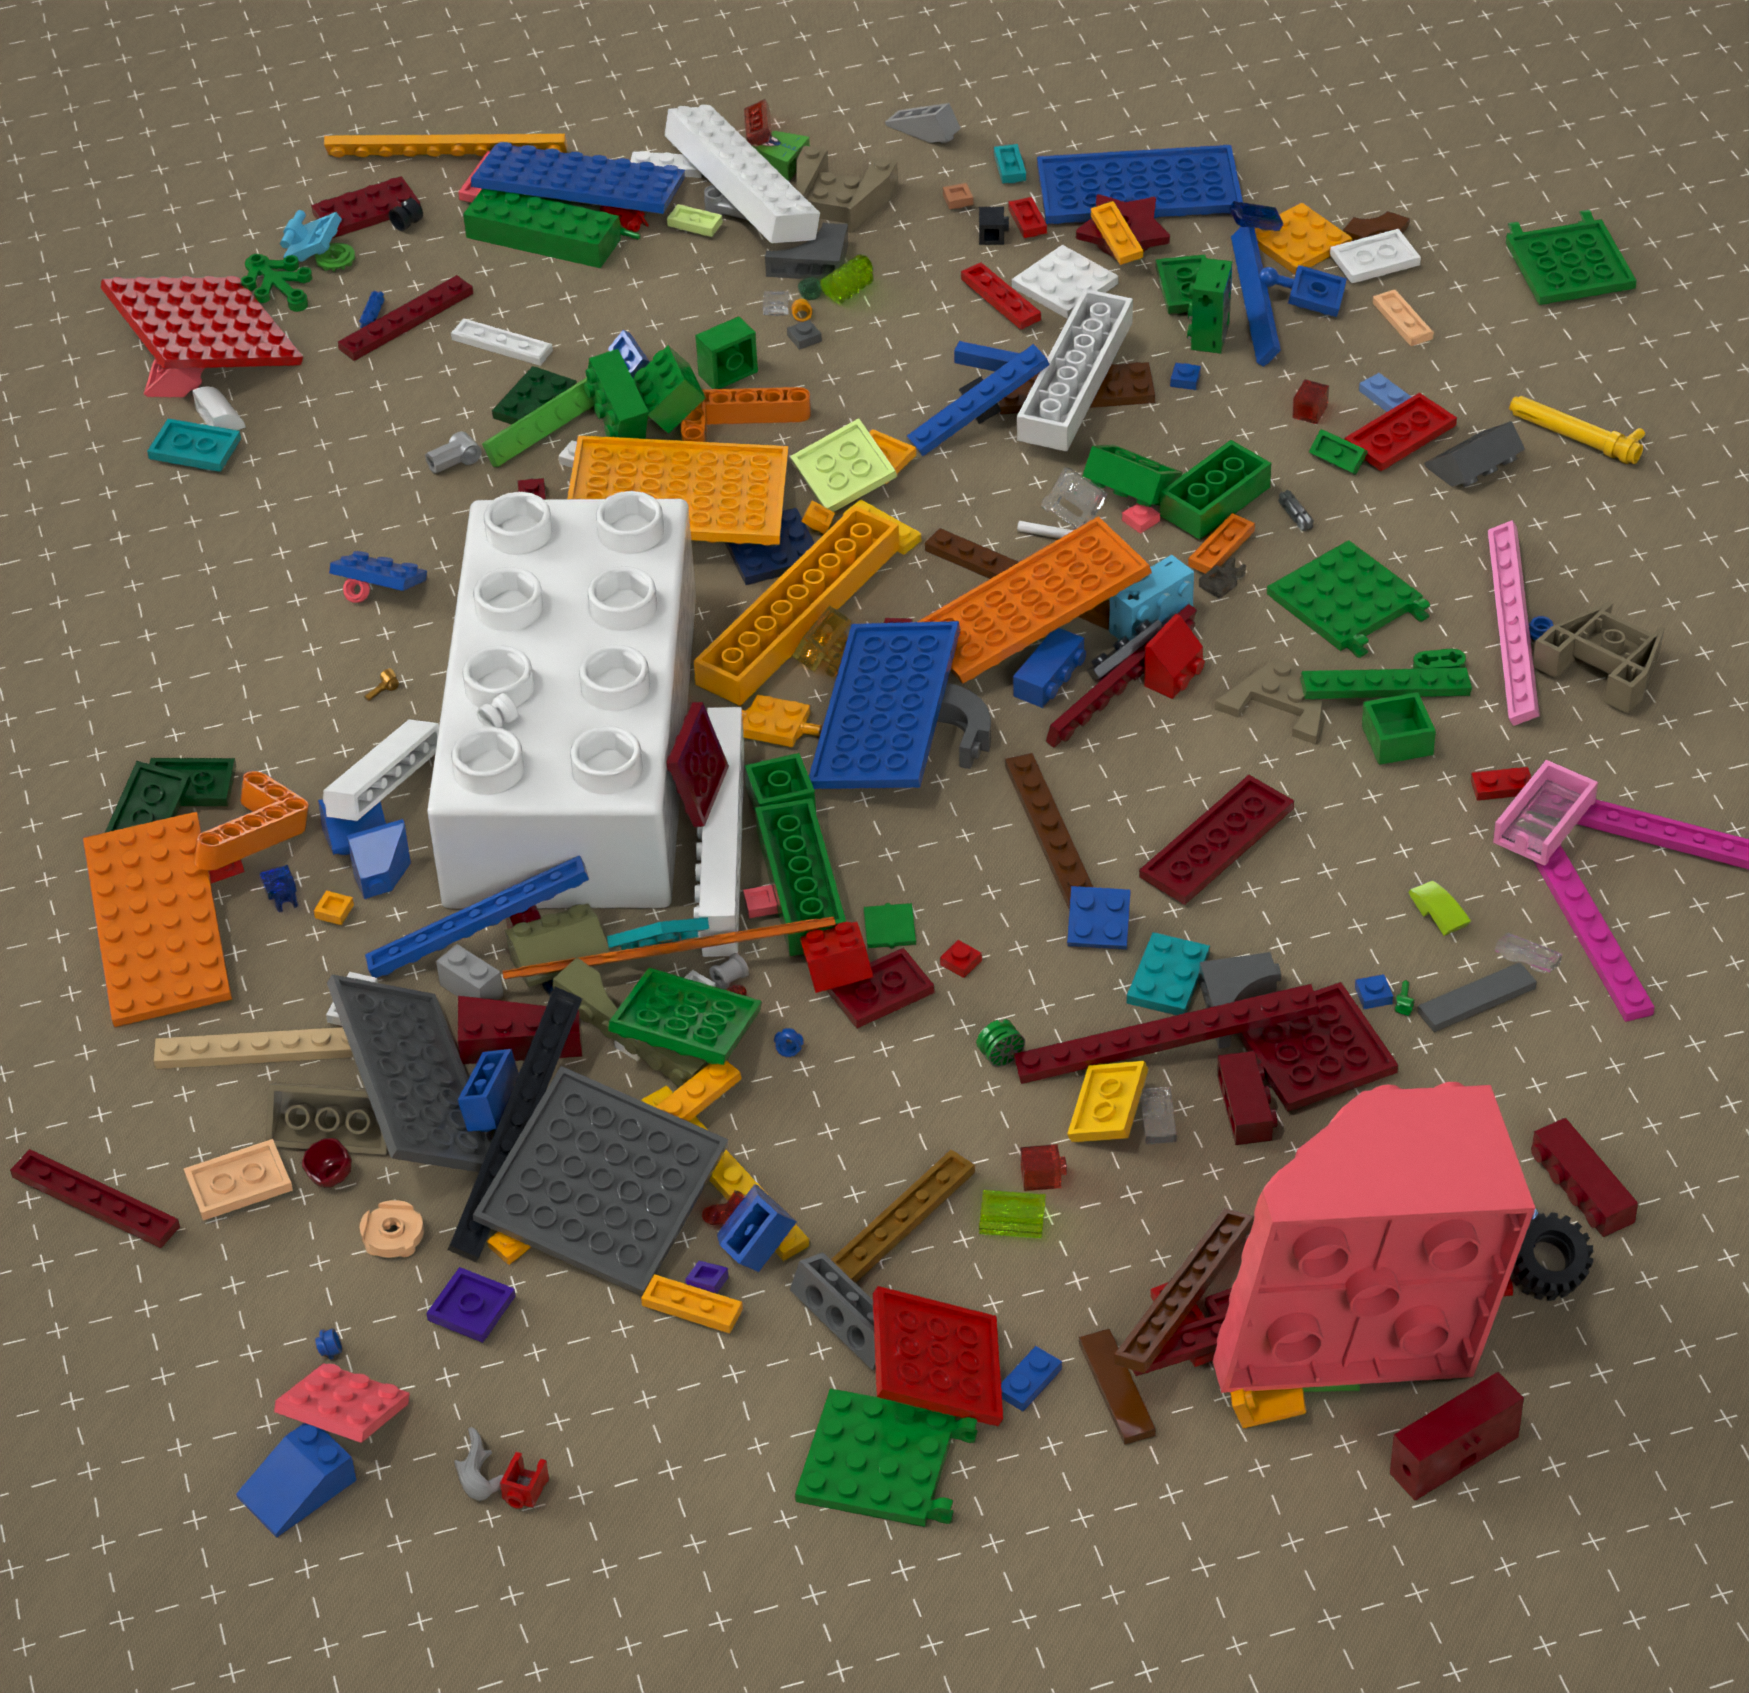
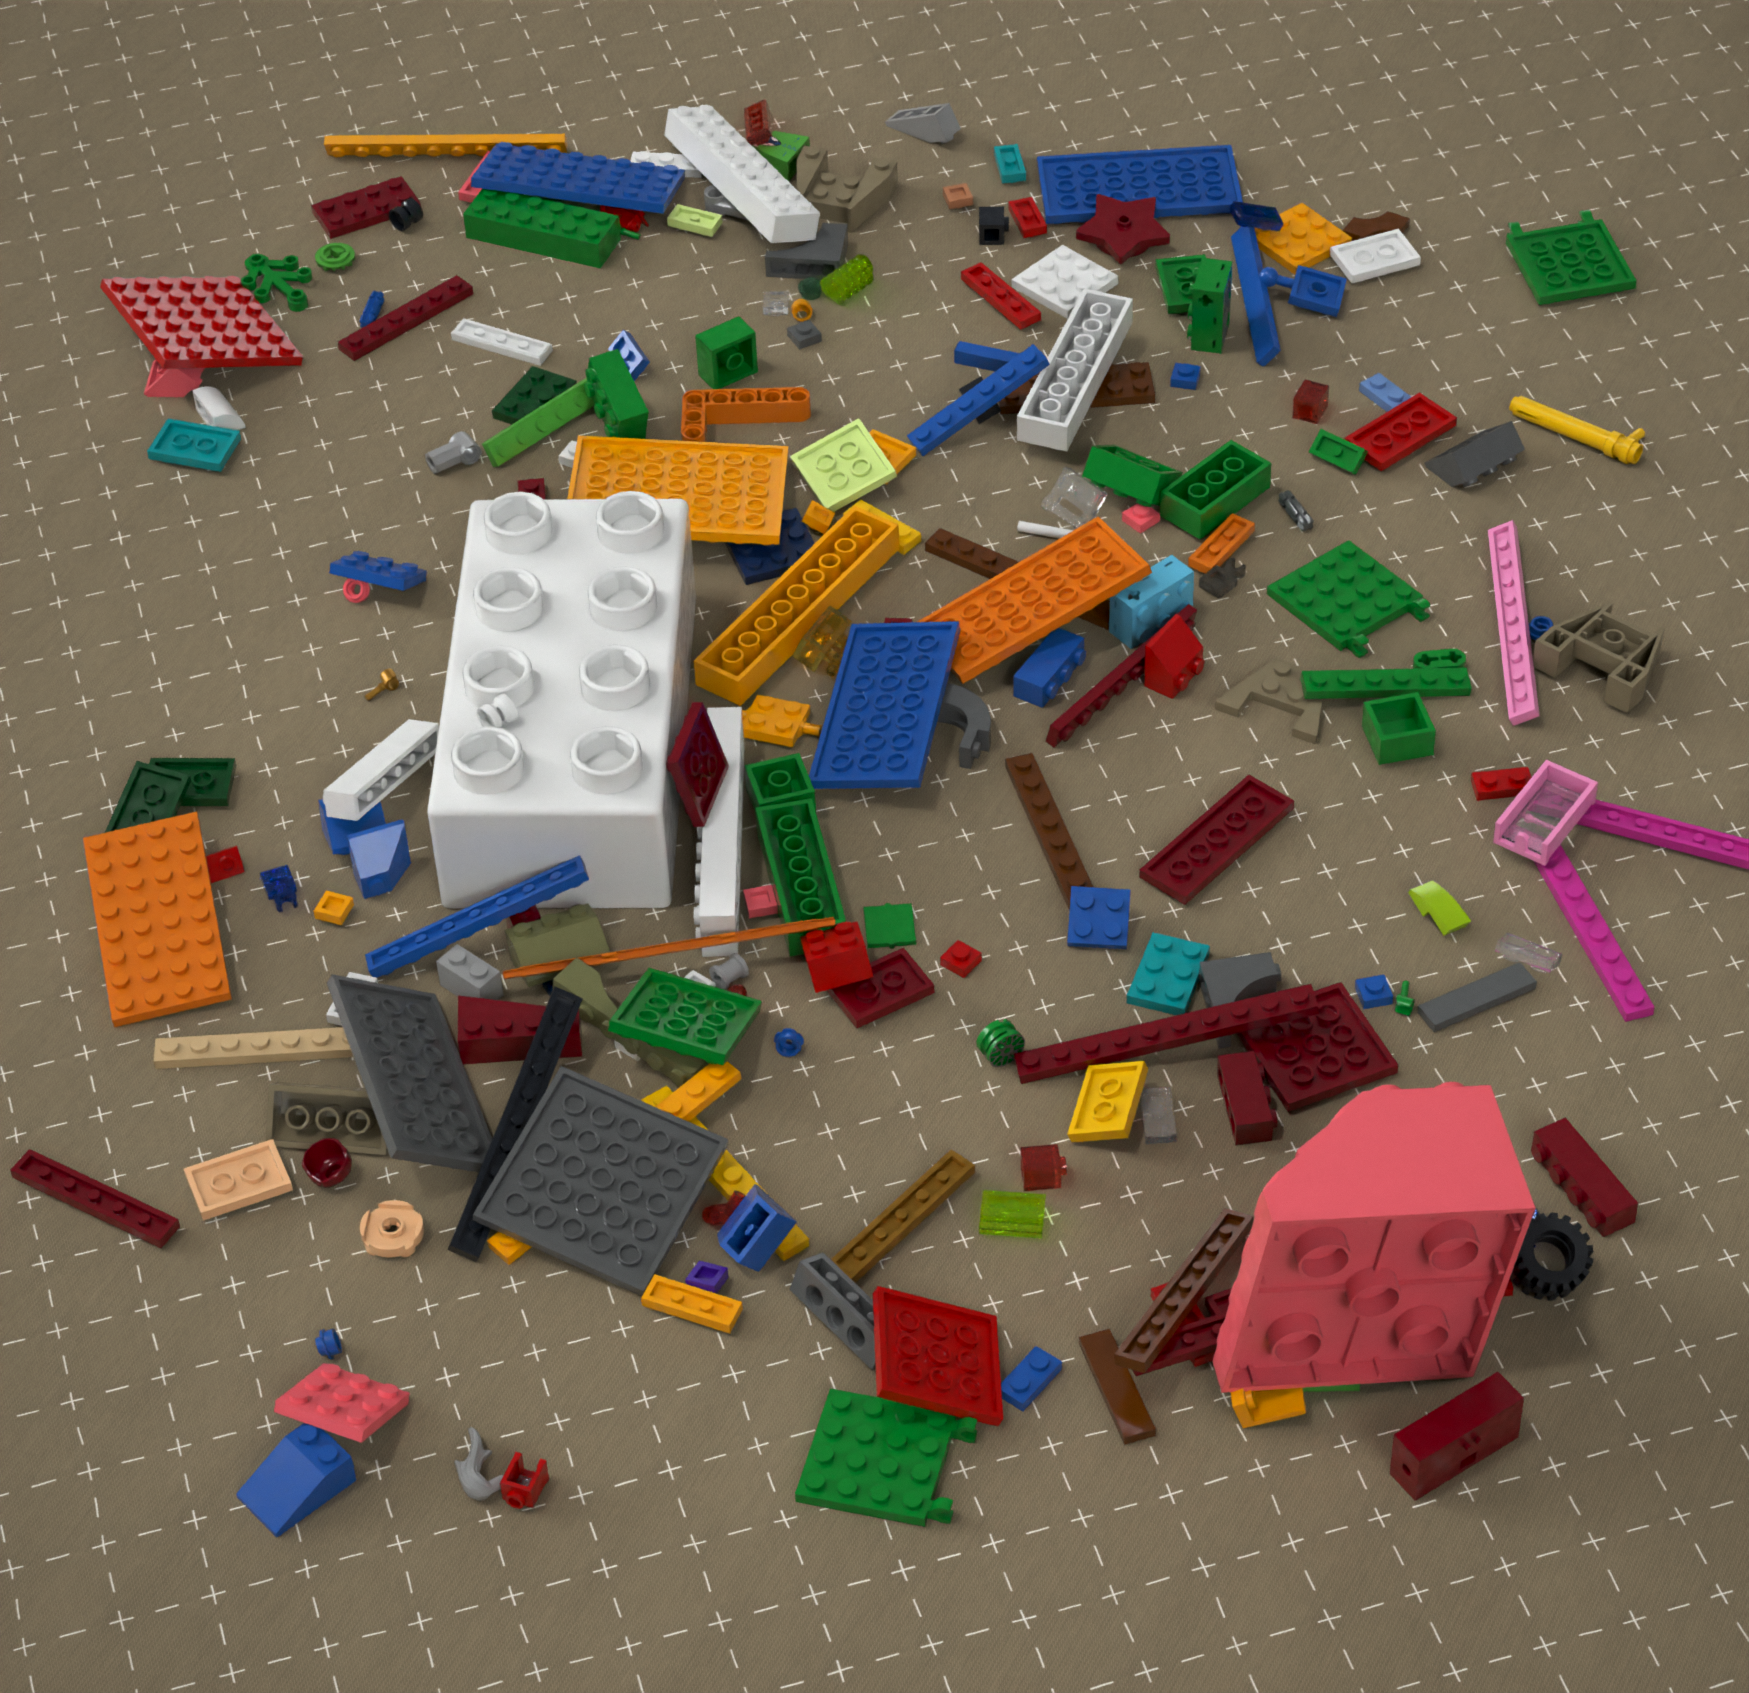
(274, 818): orange beam -> none
(309, 238): medium azure plate -> none
(471, 1304): dark purple plate -> none
(488, 1090): blue brick -> none
(659, 932): teal plate -> none
(668, 388): green brick -> none
(1116, 233): light orange plate -> none
(1123, 648): black plate -> none
(1403, 317): light nougat tile -> none

